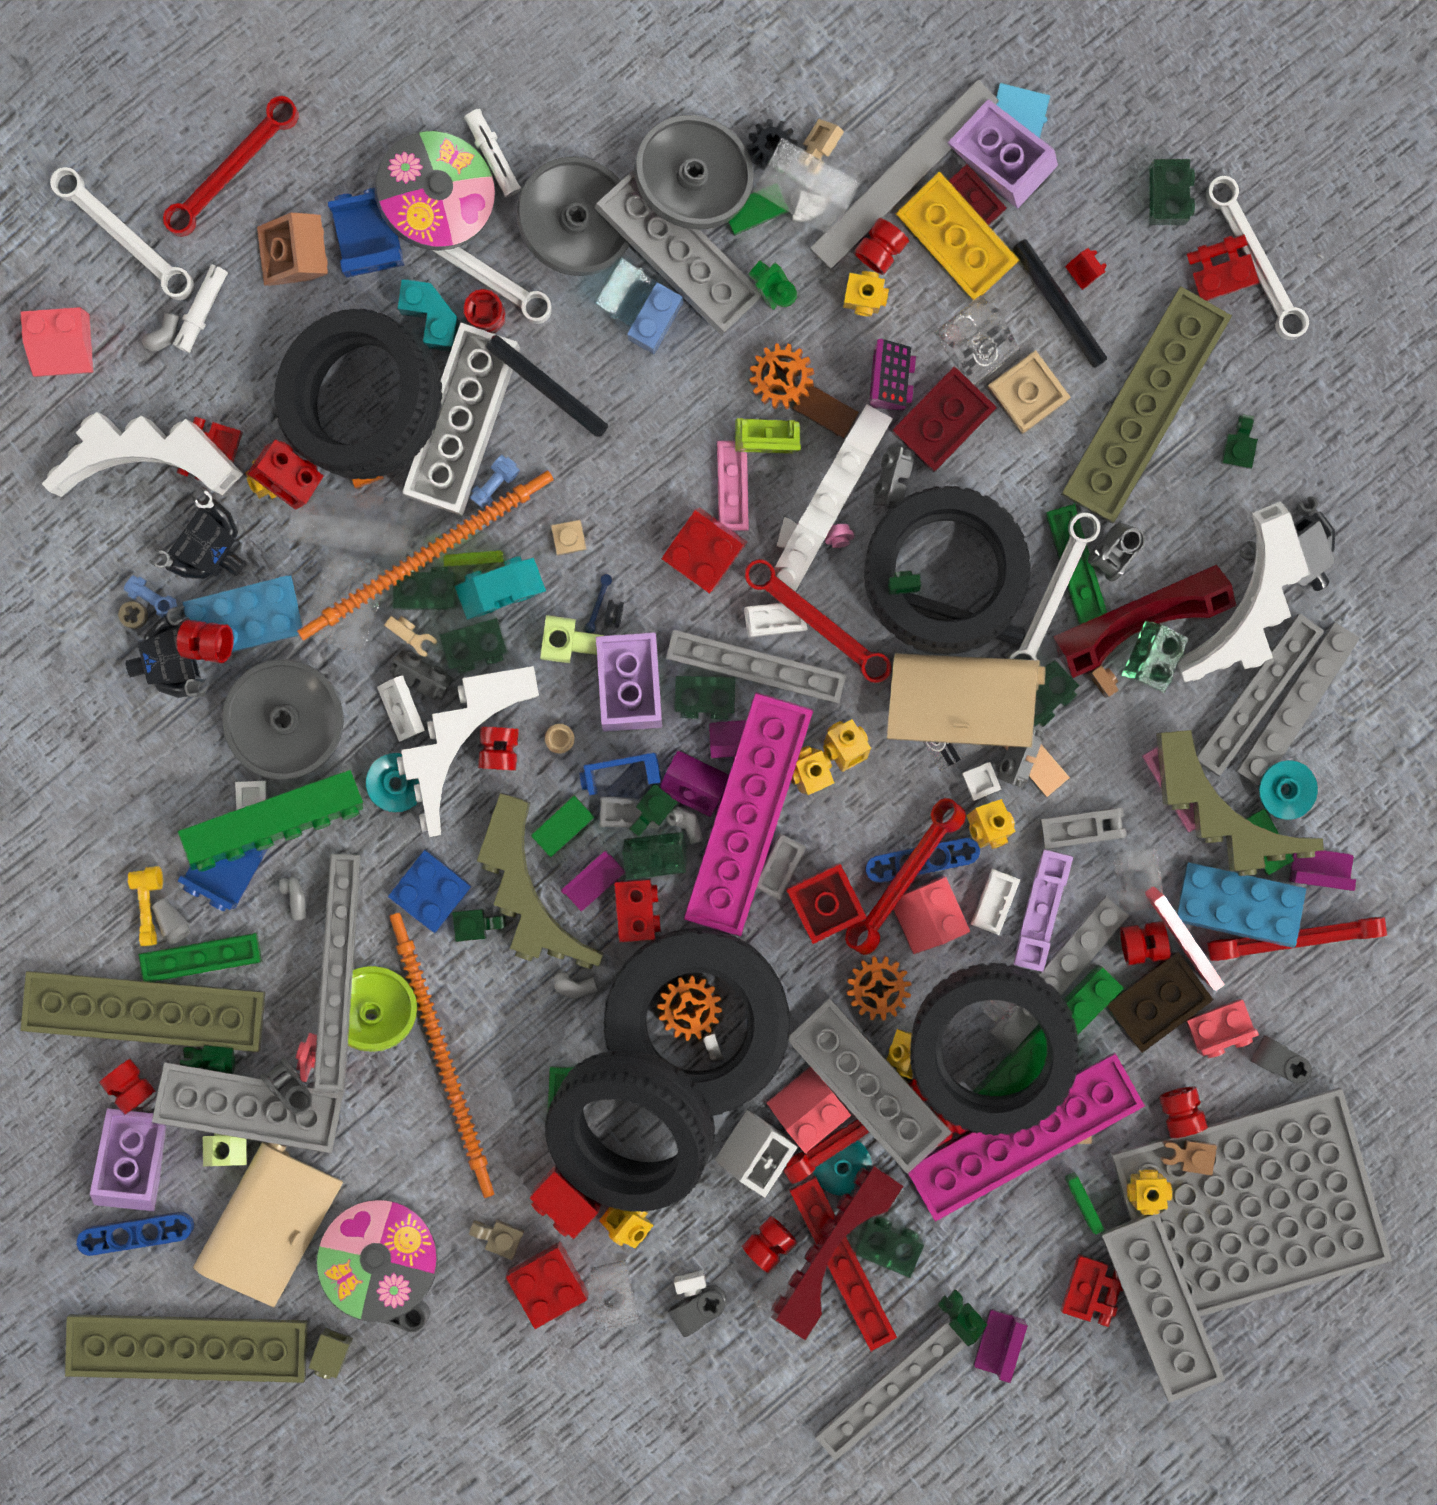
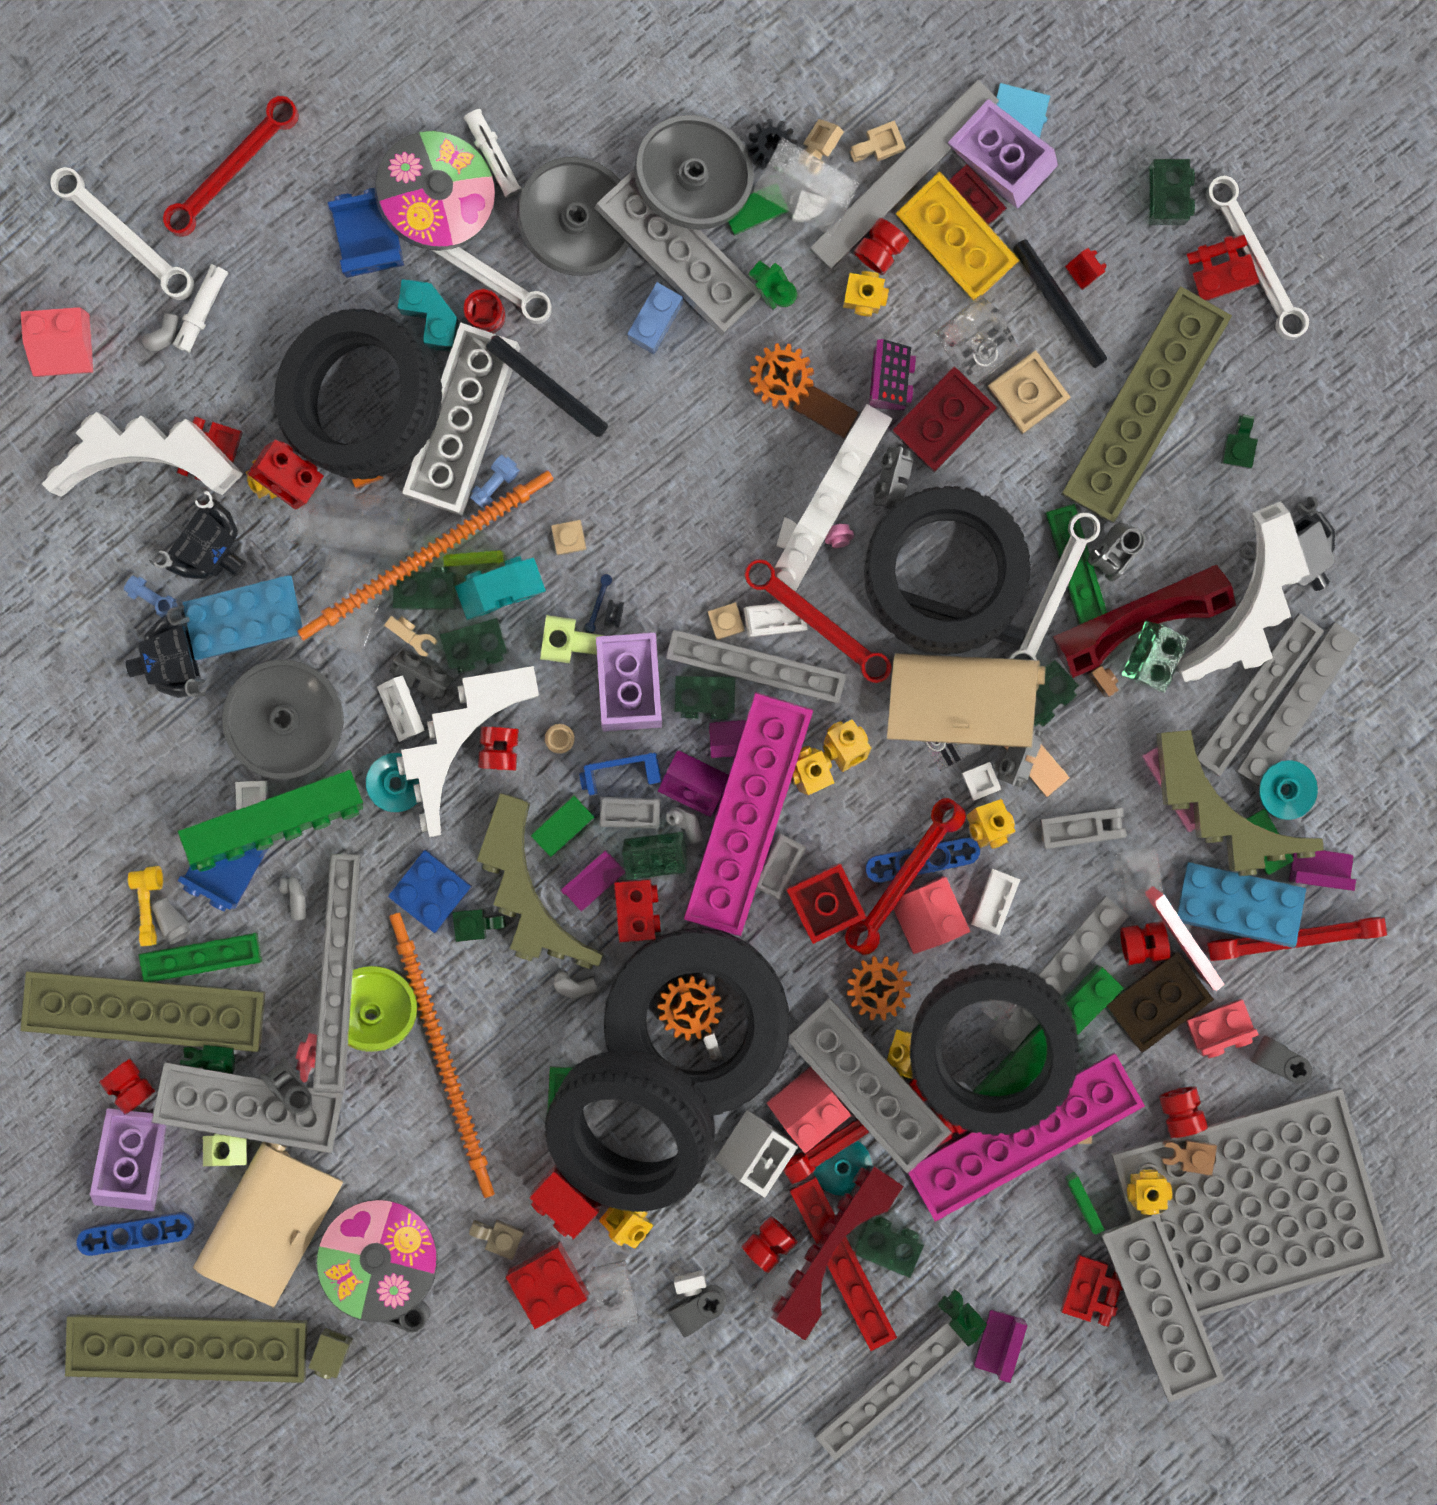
(124, 612): dark tan bush -> none
(205, 641): red wheel -> none
(292, 249): nougat slope -> none
(625, 292): clear light blue piece -> none
(654, 807): dark green plate -> none
(704, 550): red brick -> none
(726, 621): none -> tan plate
(732, 486): bright pink tile -> none
(767, 436): lime hinge -> none
(882, 142): none -> tan plate
(904, 582): dark green plate -> none
(1042, 910): lavender slope -> none

